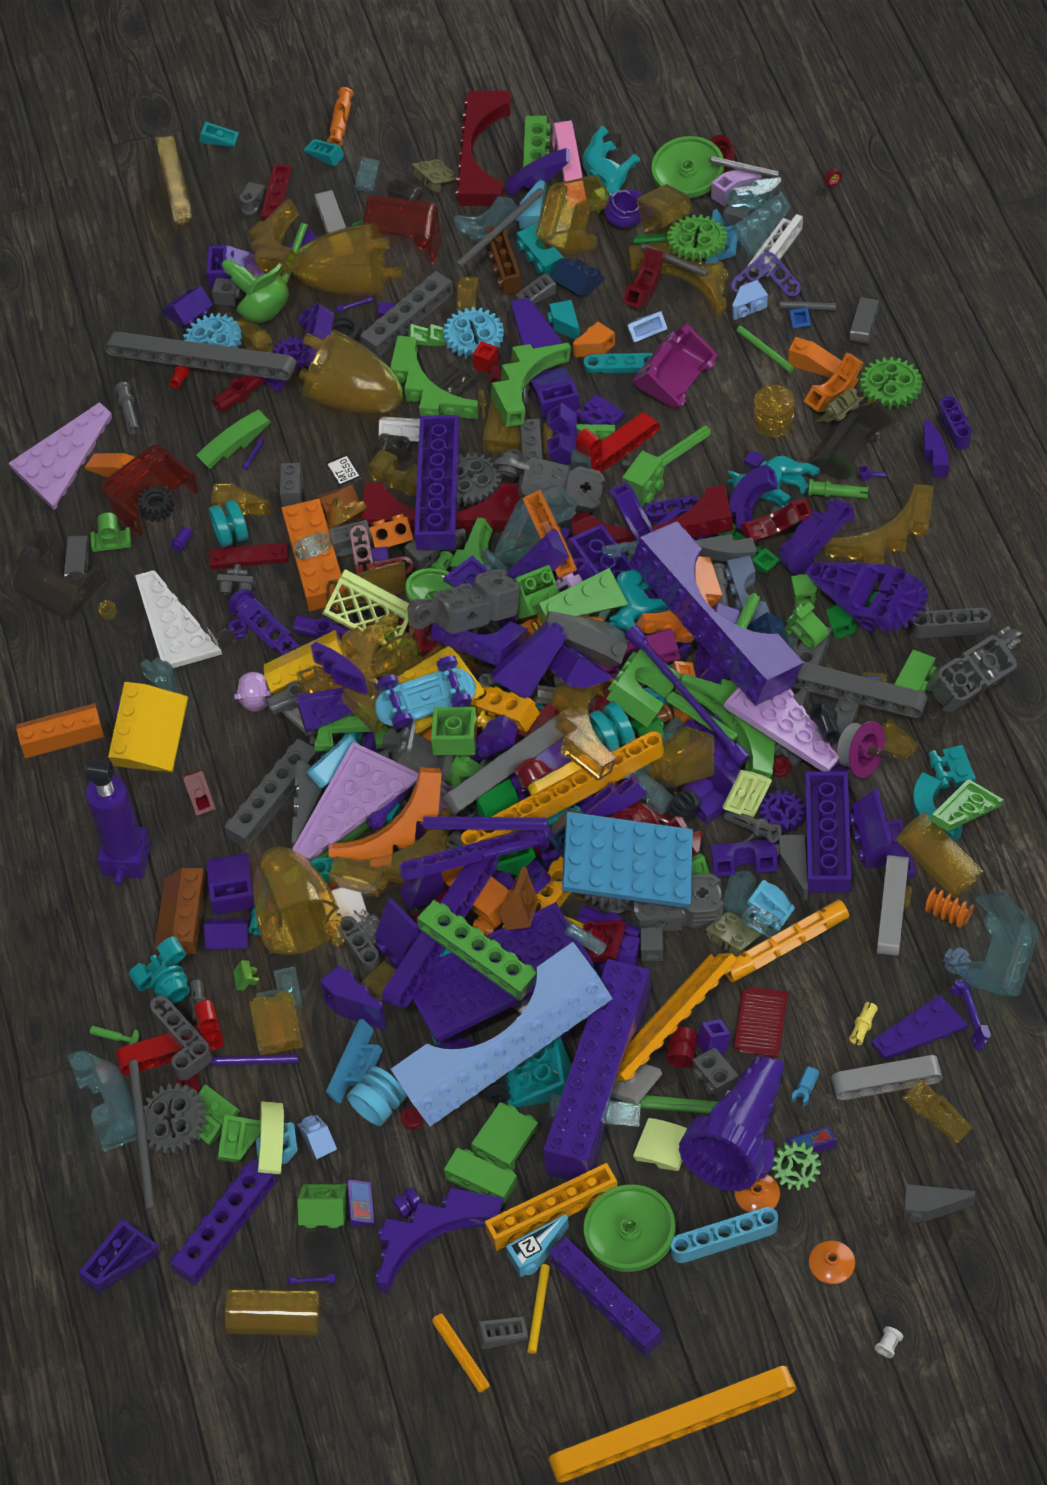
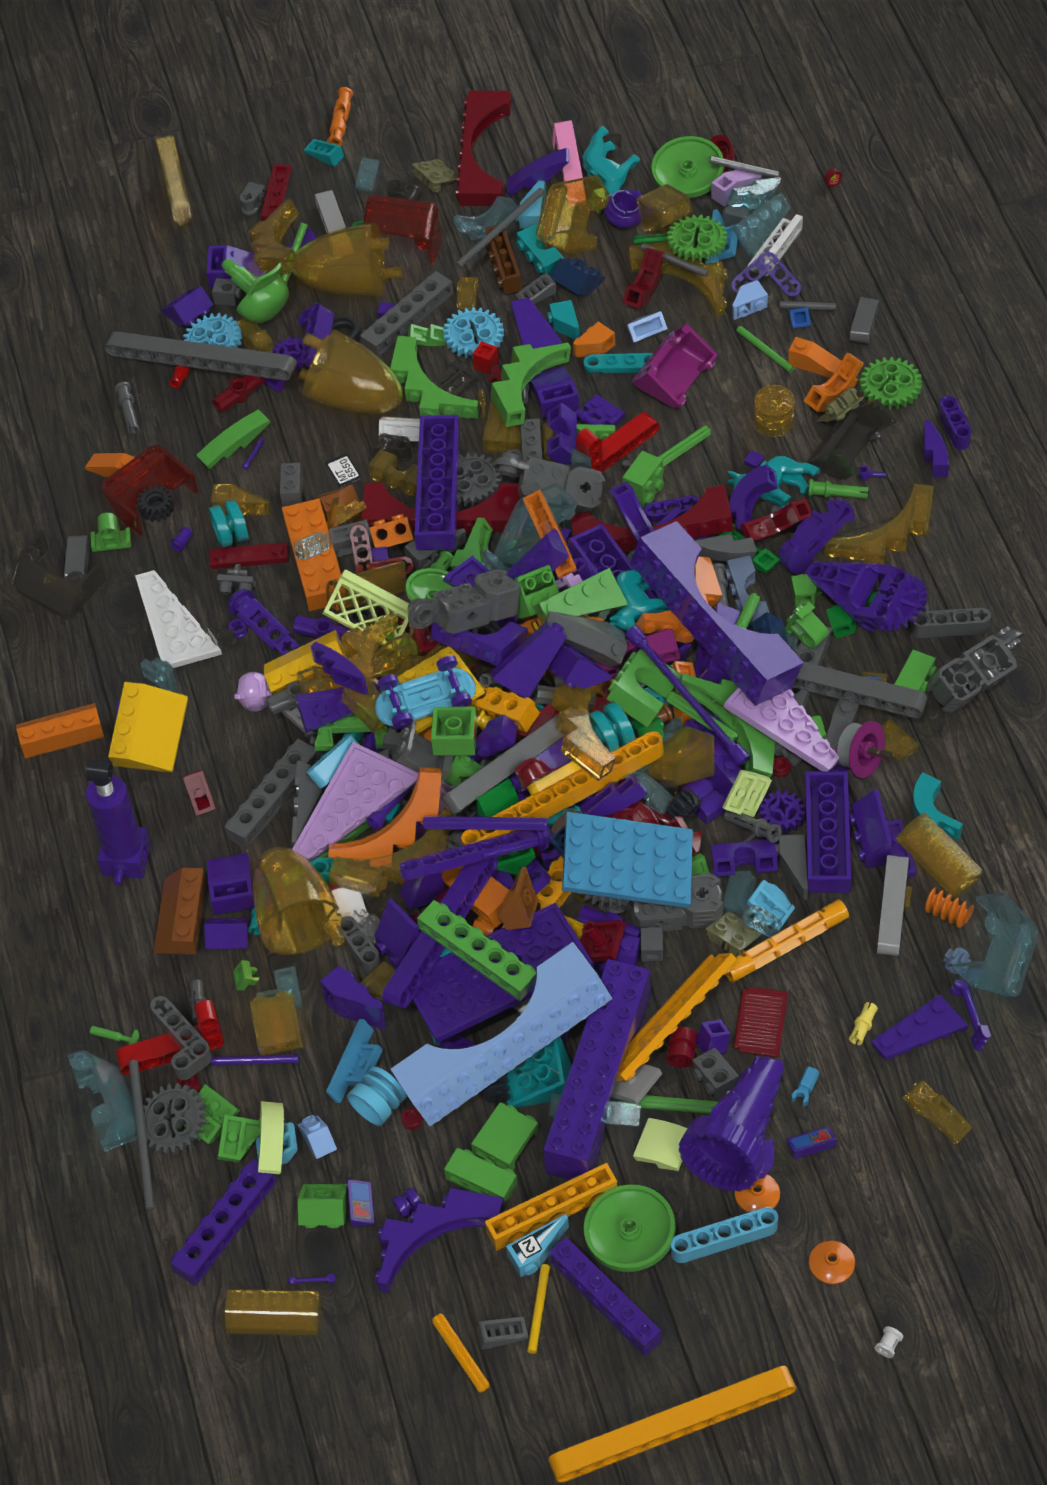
(55, 460): lavender wing -> none
(111, 613): clear yellow bush -> none
(117, 1257): dark purple wedge -> none
(162, 973): teal beam -> none
(218, 135): teal slope -> none
(340, 308): dark purple hinge -> none
(536, 138): bright green brick -> none
(585, 938): clear light blue axle -> none
(615, 550): clear light blue plate -> none
(803, 1160): bright green gear -> none
(826, 722): black piece -> none
(886, 1077): light grey beam -> none
(928, 1203): dark grey slope -> none
(957, 765): teal plate -> none
(965, 805): bright green wing -> none

